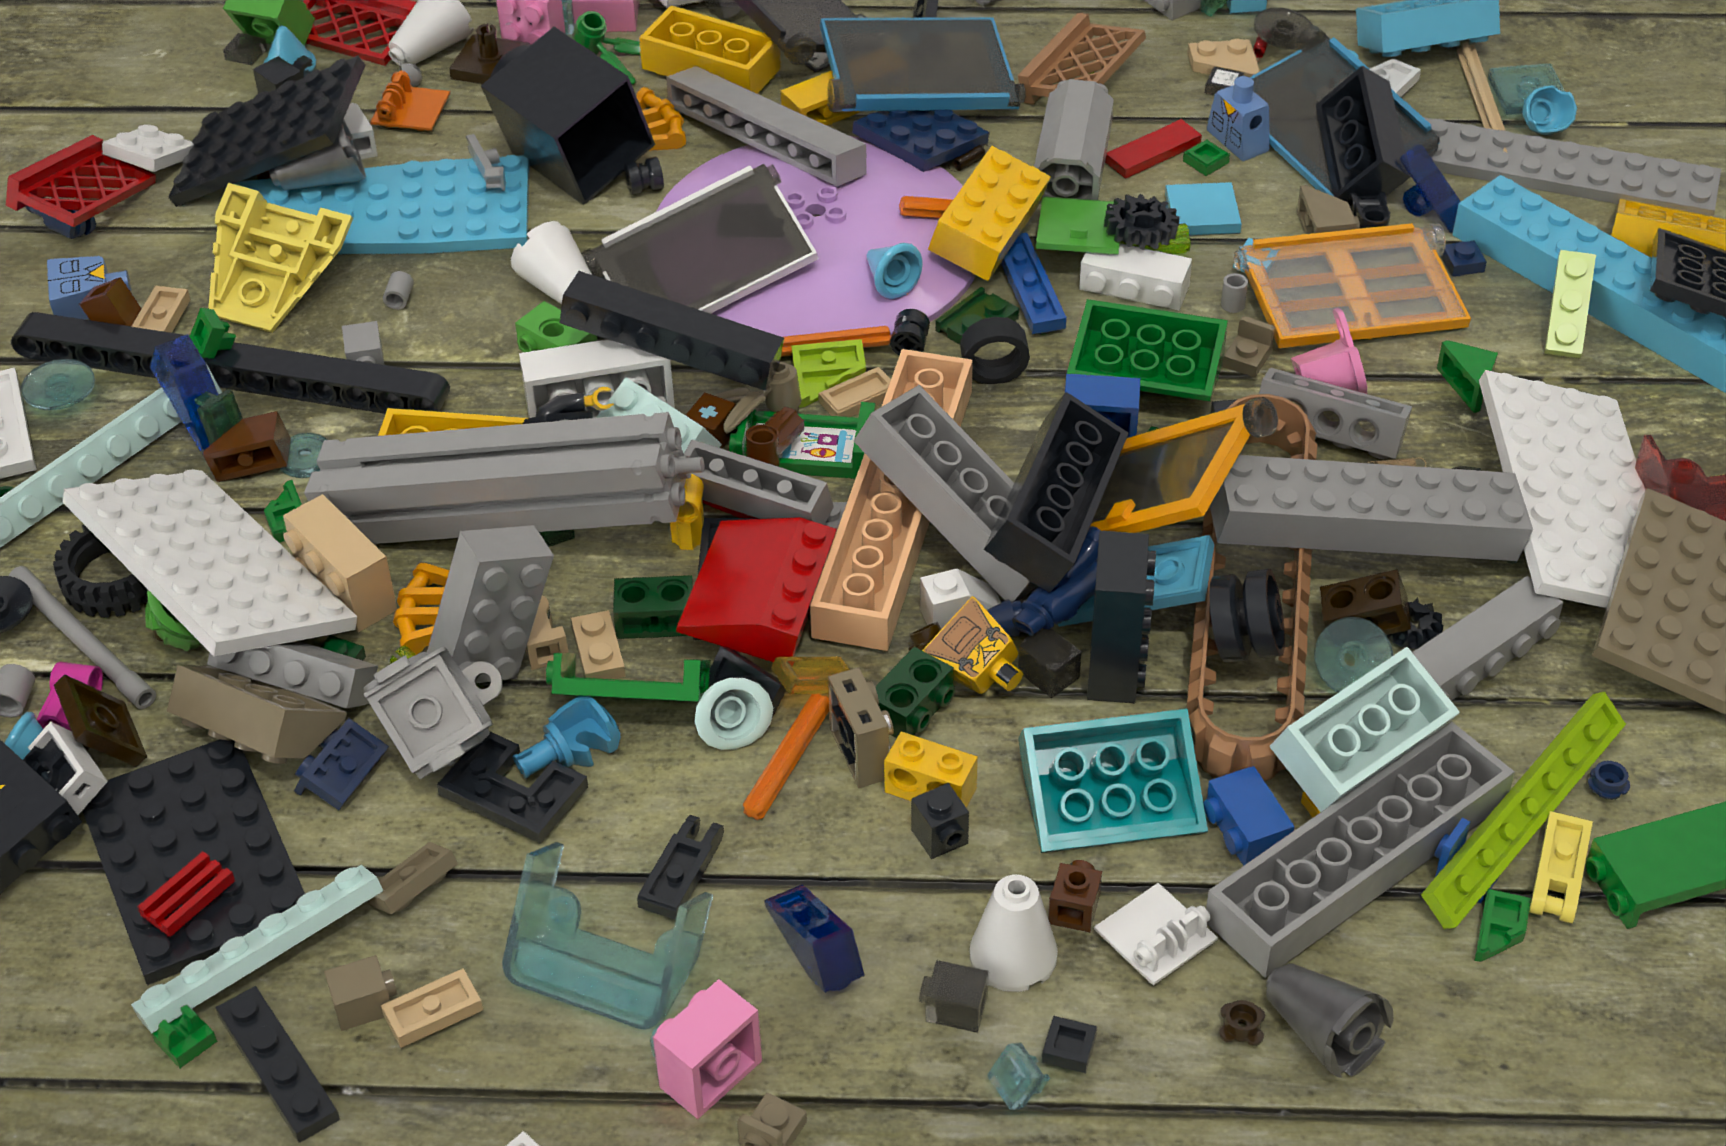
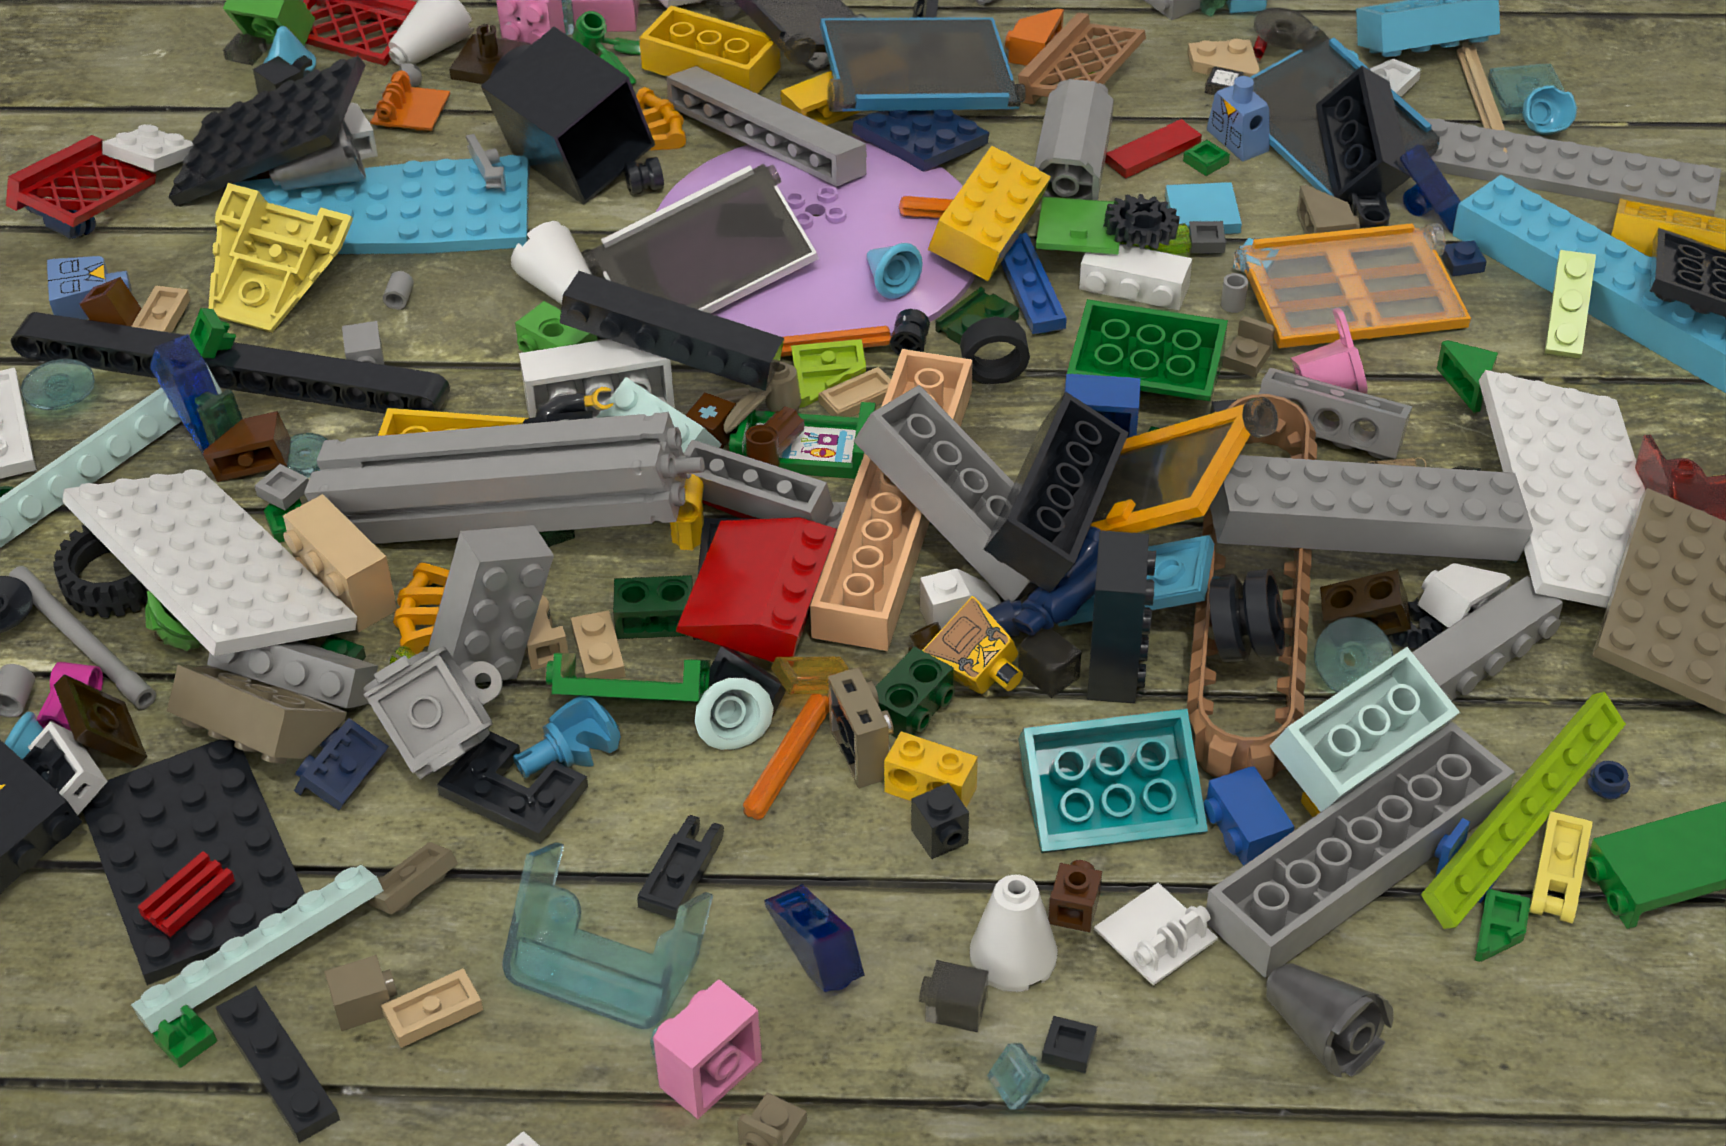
(281, 487): none -> light grey plate
(969, 158): dark brown piece -> none
(1032, 35): none -> orange slope
(1207, 237): none -> dark grey plate
(1242, 1012): dark brown plate -> none
(1459, 591): none -> white slope

